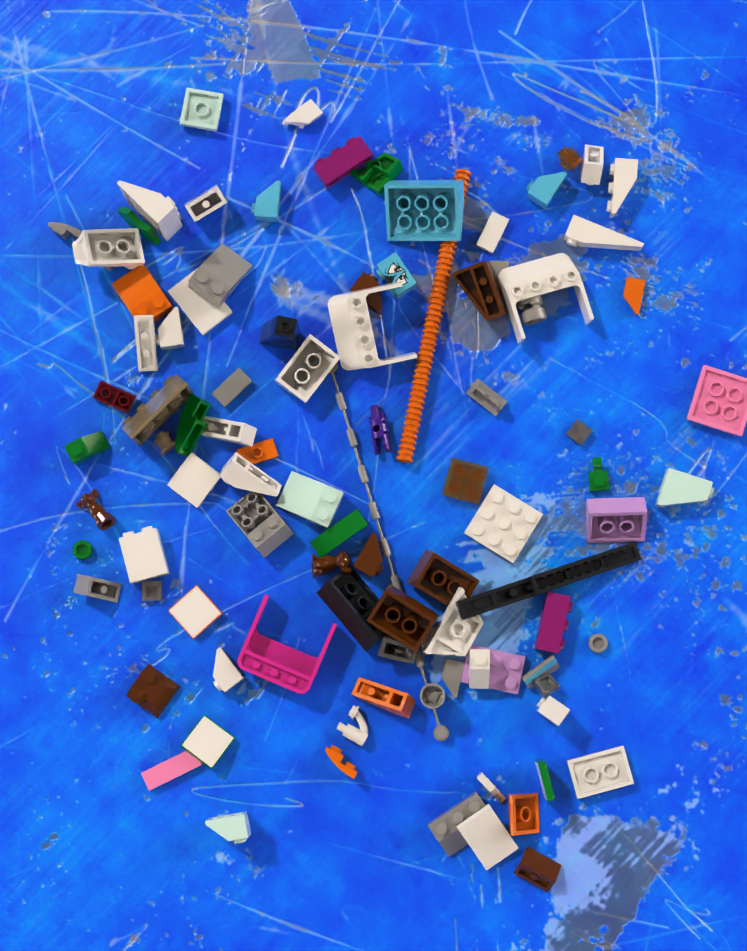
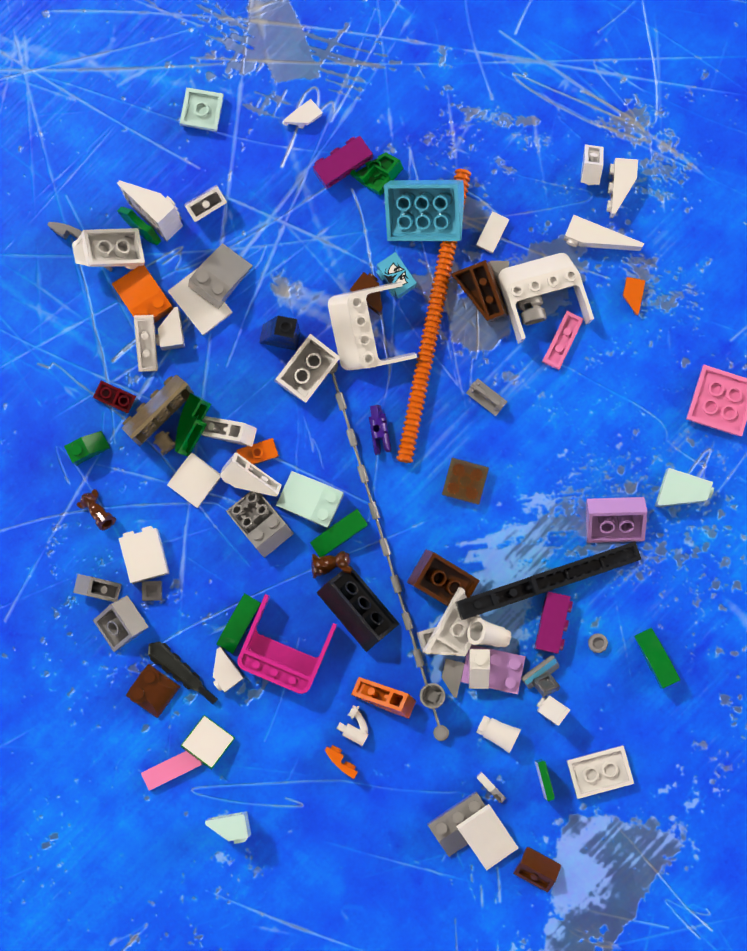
(82, 550): green tile -> none
(120, 623): none -> light grey slope
(161, 654): none -> pearl dark grey sword
(195, 612): white tile -> none
(232, 387): light grey tile -> none
(238, 623): none -> green slope
(268, 204): medium azure slope -> none
(370, 558): reddish brown slope -> none
(395, 650): flat silver slope -> none
(402, 618): reddish brown slope -> none
(485, 633): none -> white plant
(498, 733): none -> white plant
(503, 523): white plate -> none
(523, 813): orange slope -> none
(545, 188): medium azure slope -> none
(562, 340): none -> bright pink tile
(569, 158): clear orange plate -> none
(578, 432): flat silver tile -> none
(598, 479): green plate -> none
(656, 658): none -> green slope

